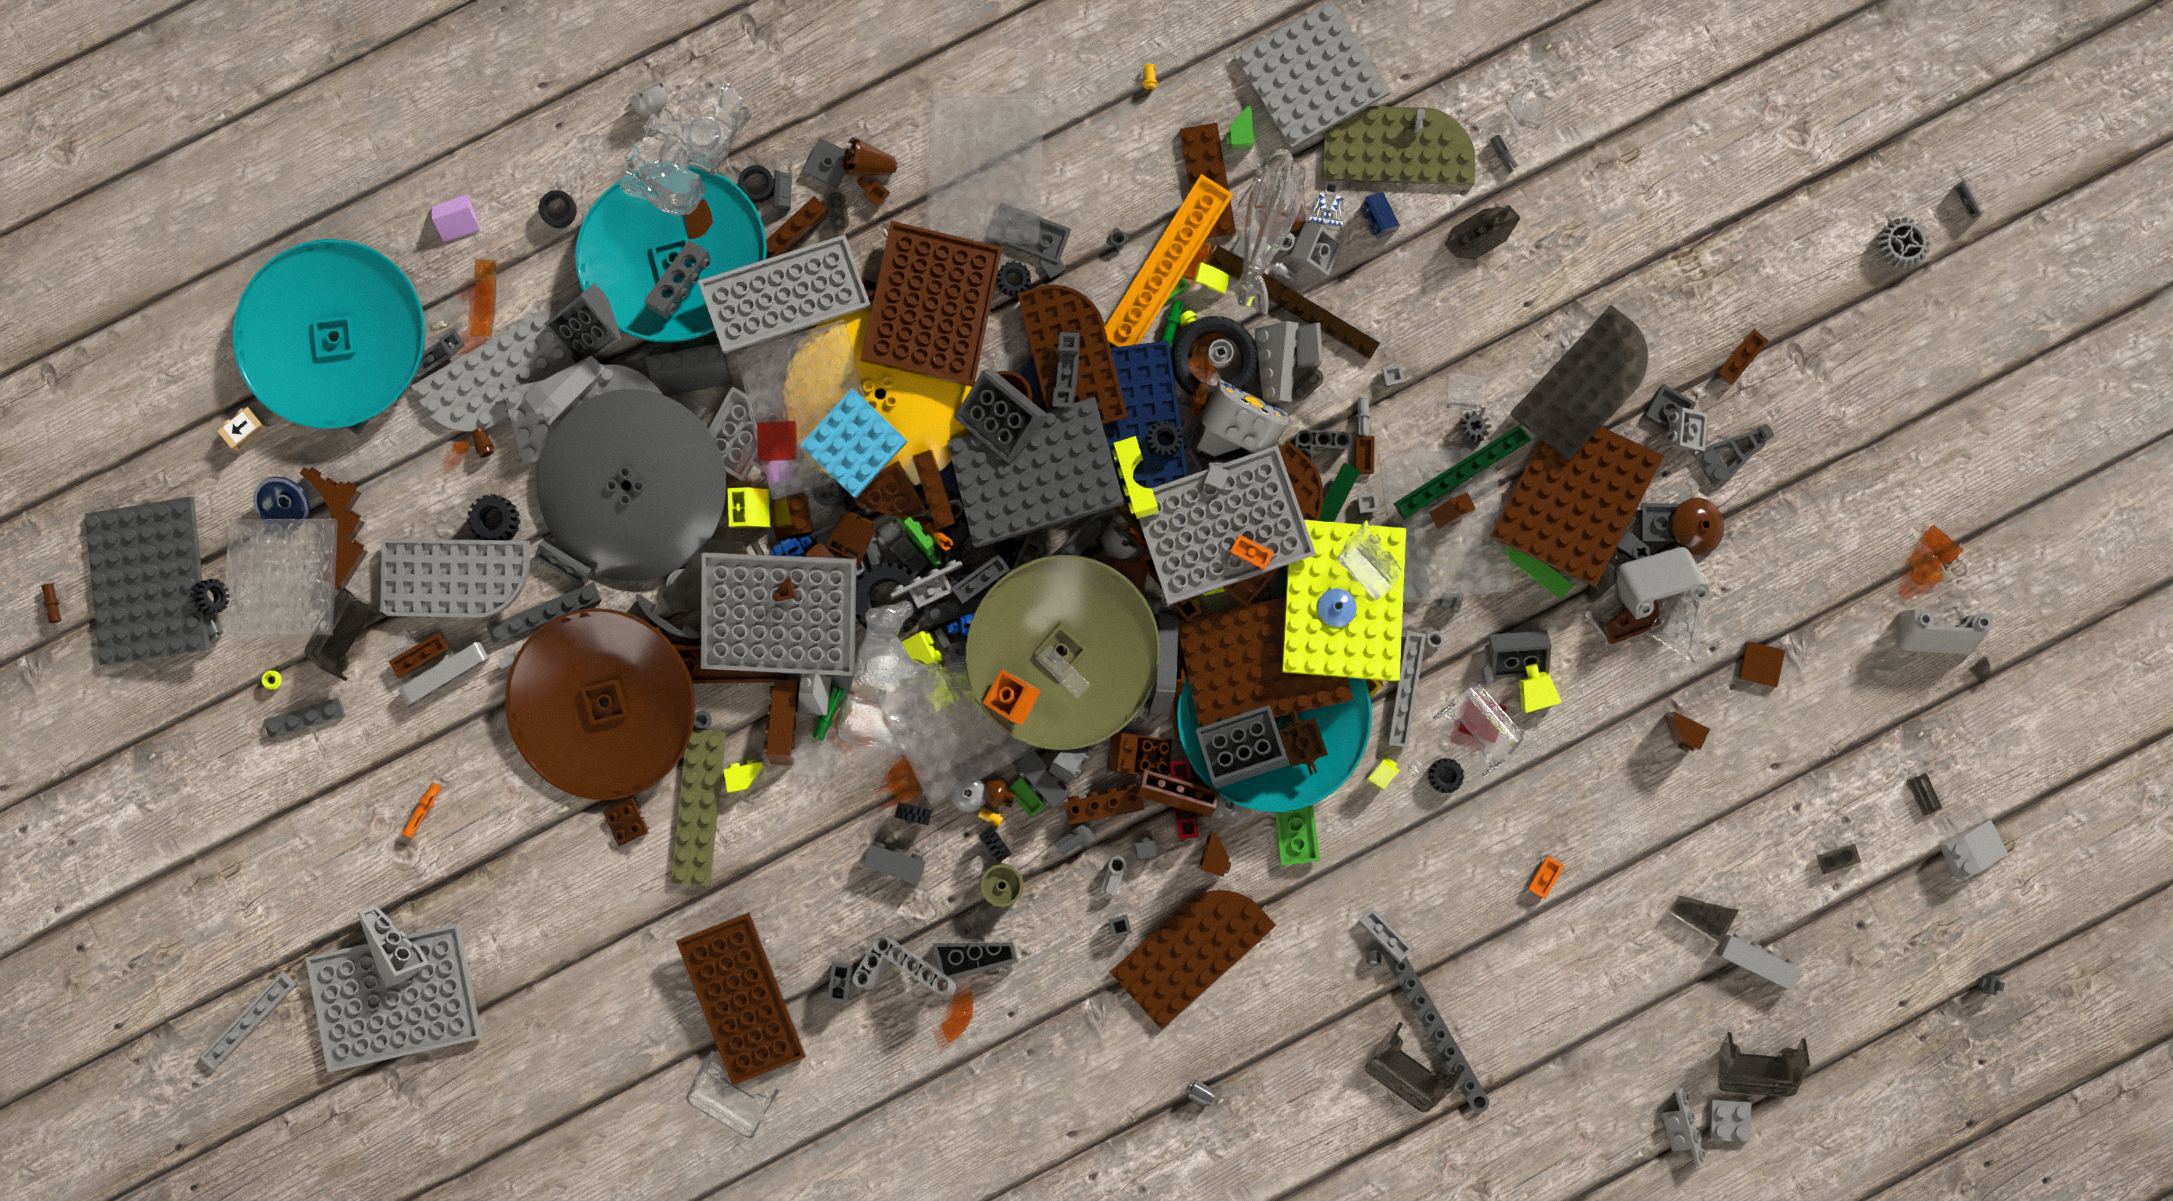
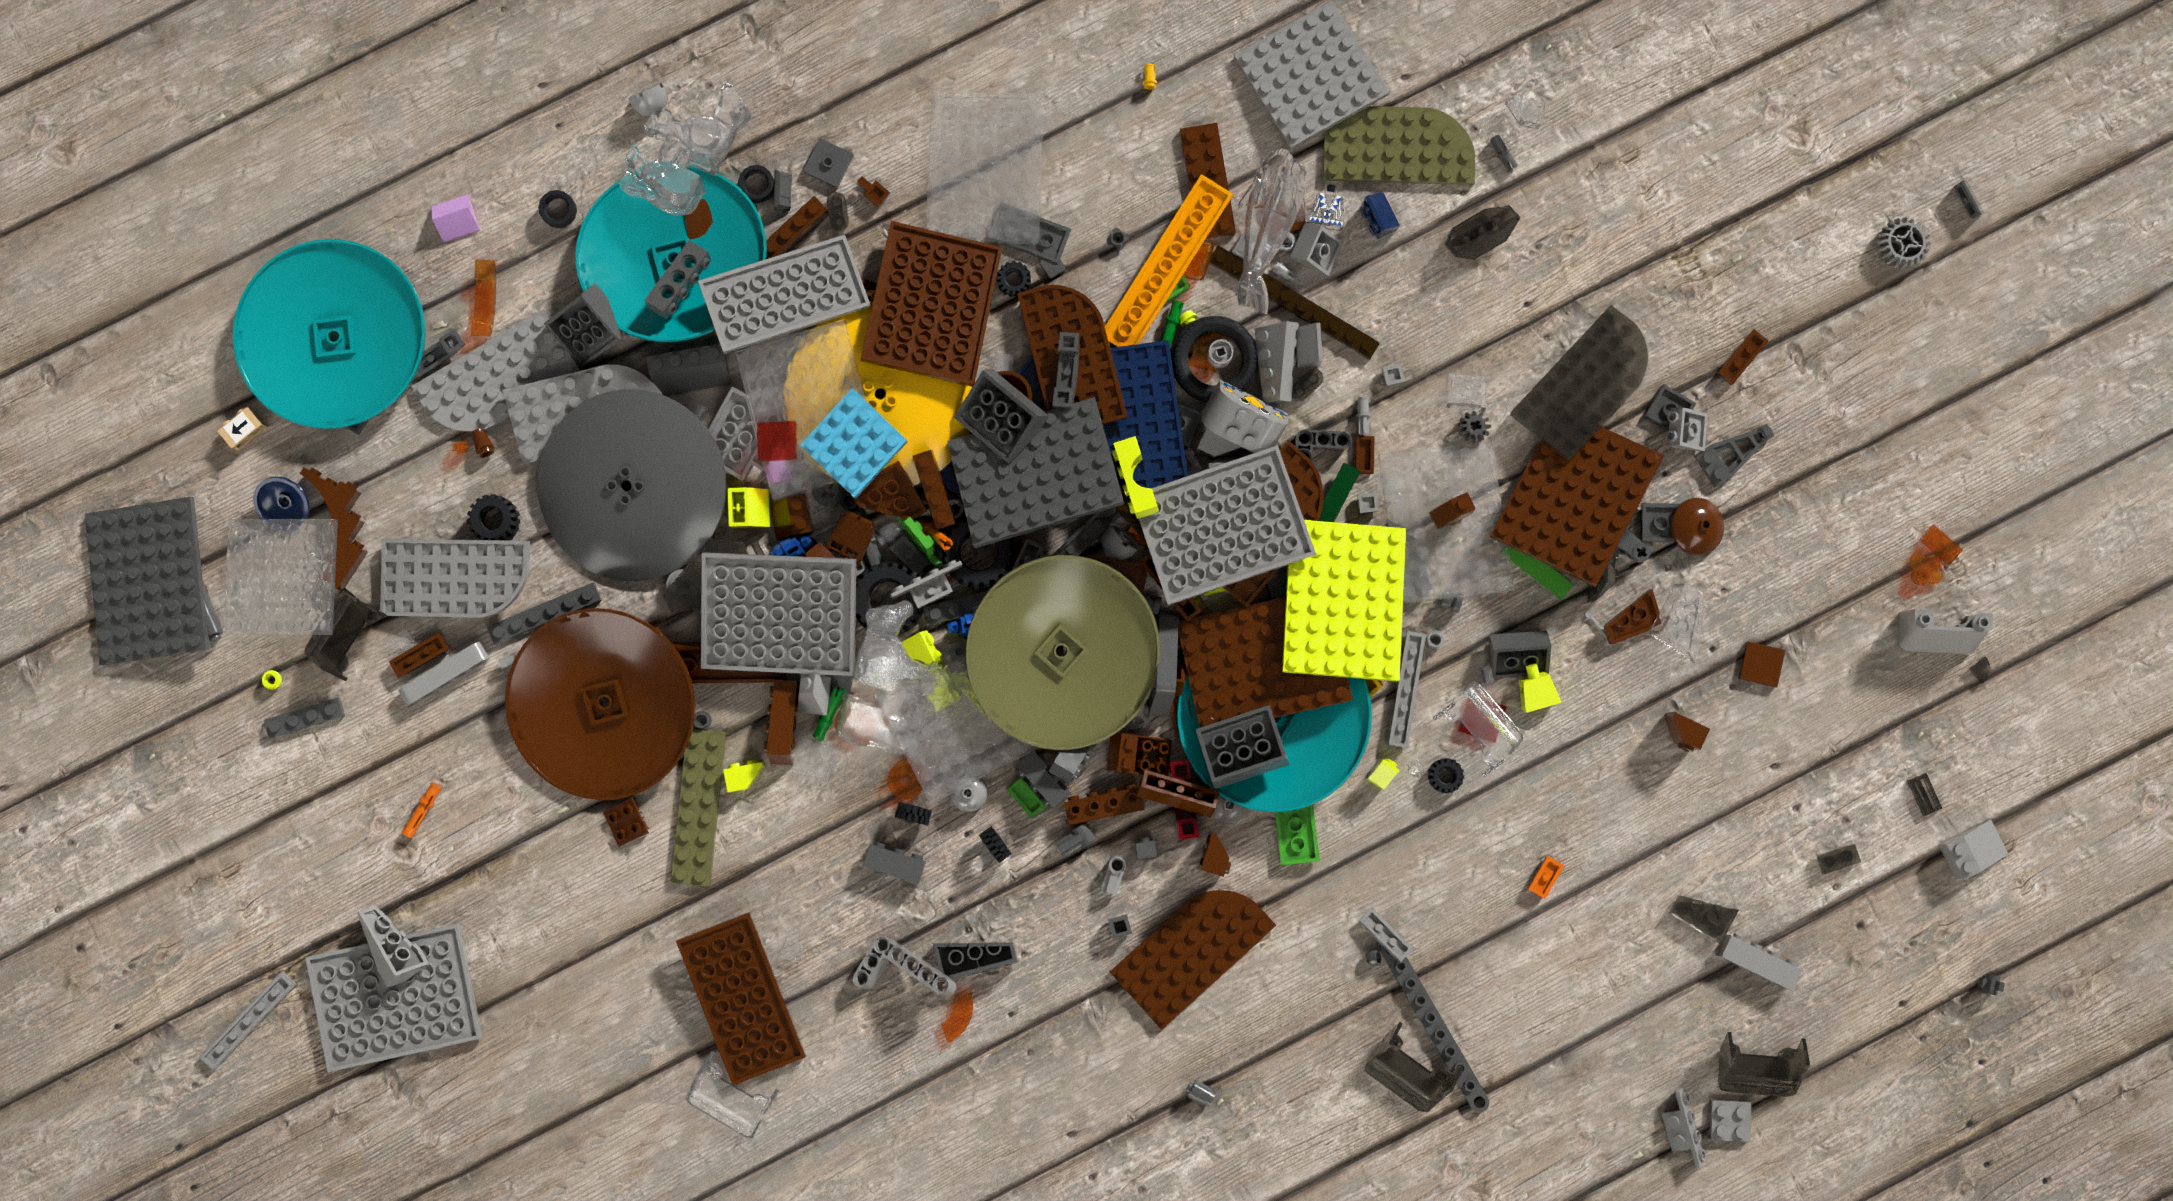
(51, 603): reddish brown pin -> none
(201, 600): black tyre -> none
(558, 392): light grey wedge -> none
(562, 563): dark grey plate -> none
(648, 607): dark grey slope -> none
(785, 591): reddish brown tile -> none
(840, 982): dark grey brick -> none
(867, 160): reddish brown cone -> none
(941, 639): dark grey plate -> none
(980, 579): dark grey plate -> none
(990, 817): yellow pin -> none
(996, 794): reddish brown piece -> none
(1011, 697): orange slope -> none
(1012, 879): olive wheel -> none
(1063, 671): clear tile -> none
(1164, 450): black tyre -> none
(1199, 398): clear orange axle -> none
(1212, 278): neon yellow slope -> none
(1217, 477): light grey tile -> none
(1241, 131): bright green slope -> none
(1252, 552): orange plate -> none
(1303, 742): dark brown plate -> none
(1333, 616): medium blue dish -> none
(1369, 562): clear wedge -> none
(1419, 116): light grey tile -> none
(1462, 472): dark green tile -> none
(1659, 577): light grey windscreen -> none

